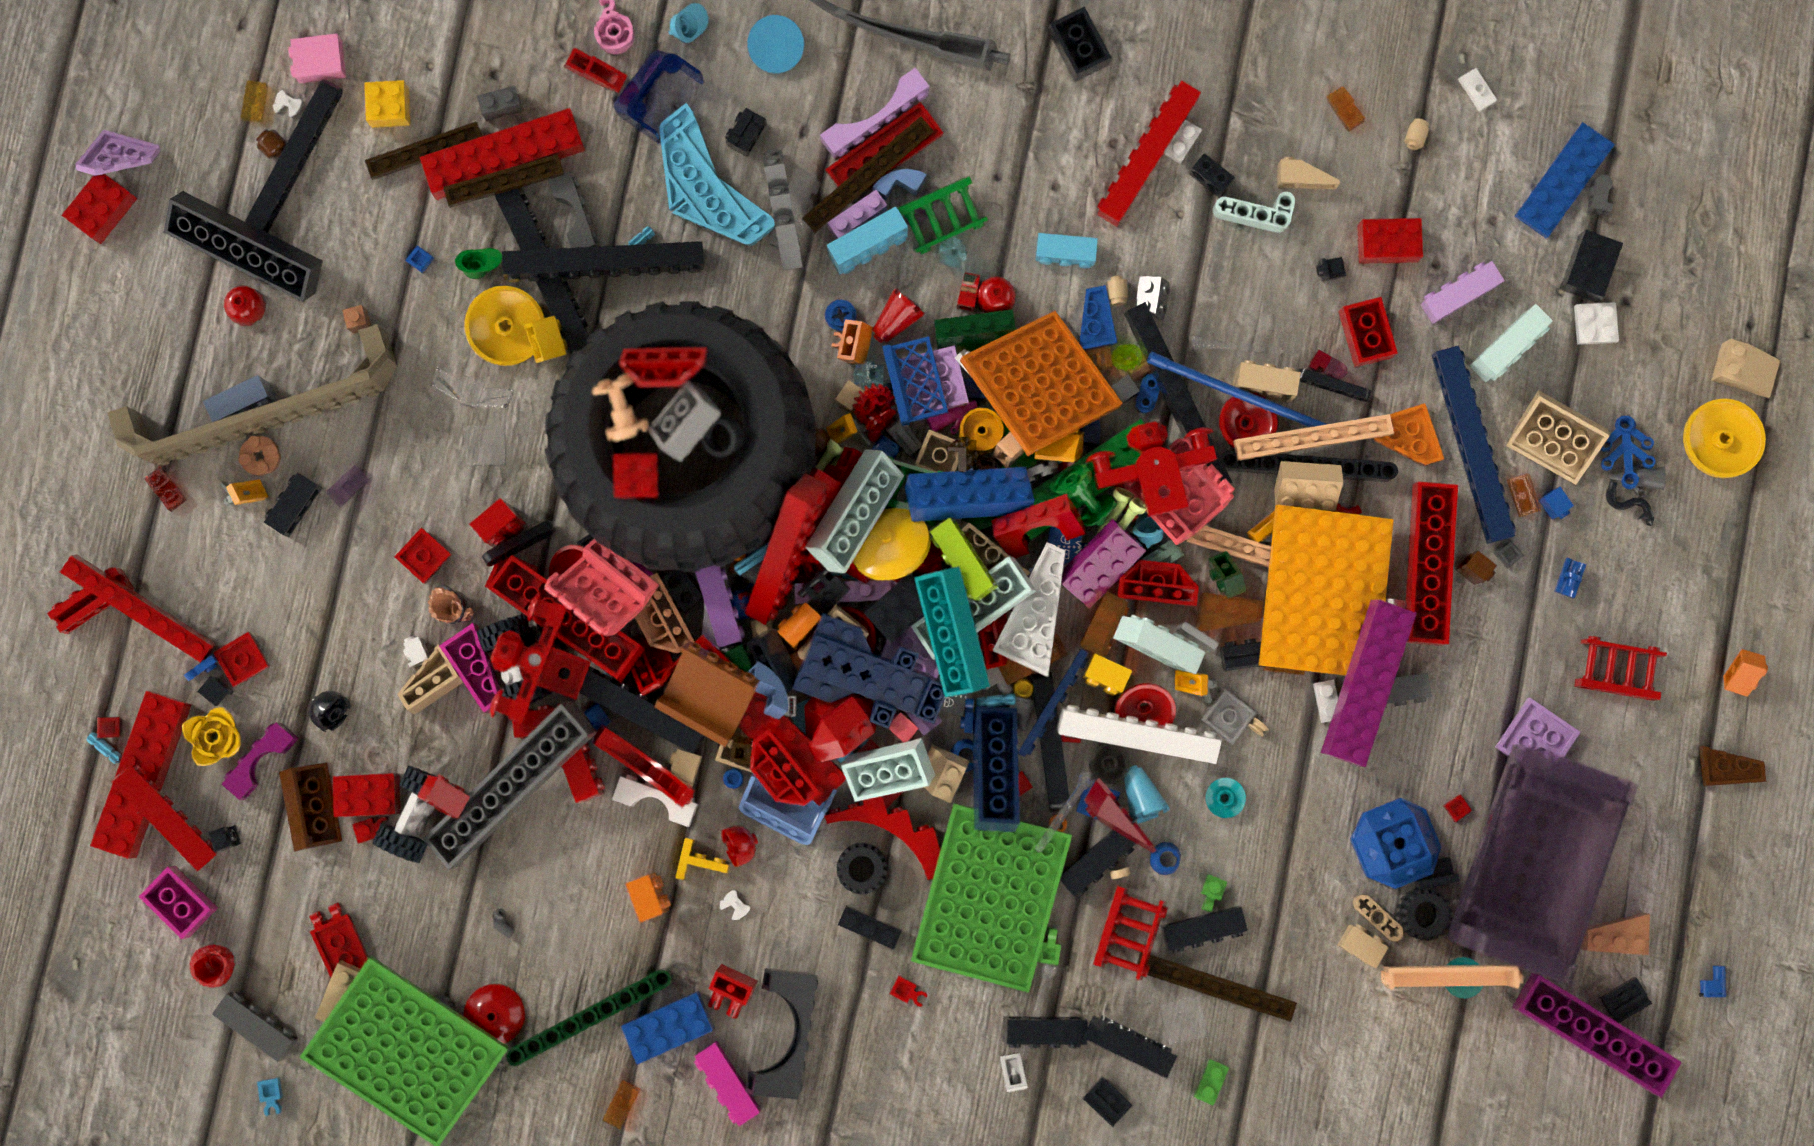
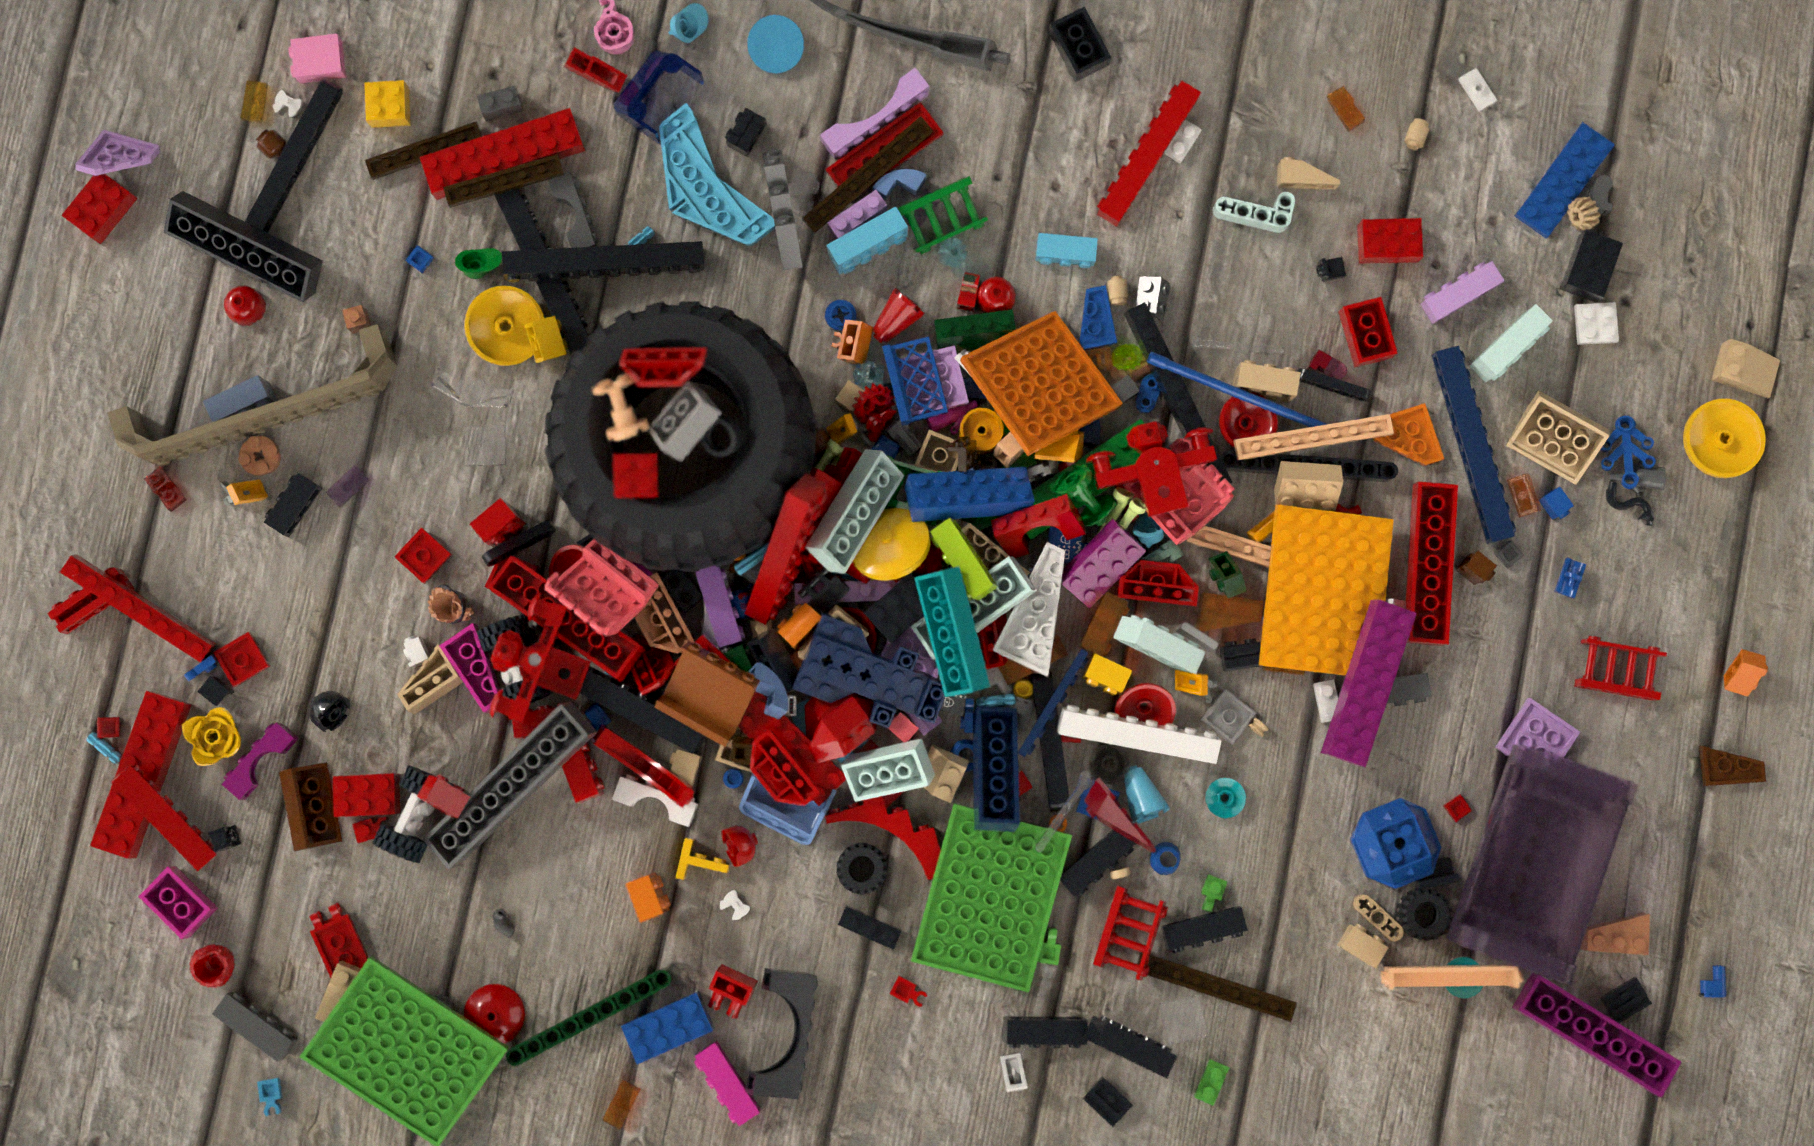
(1211, 175): black brick -> none
(1583, 213): none -> tan gear

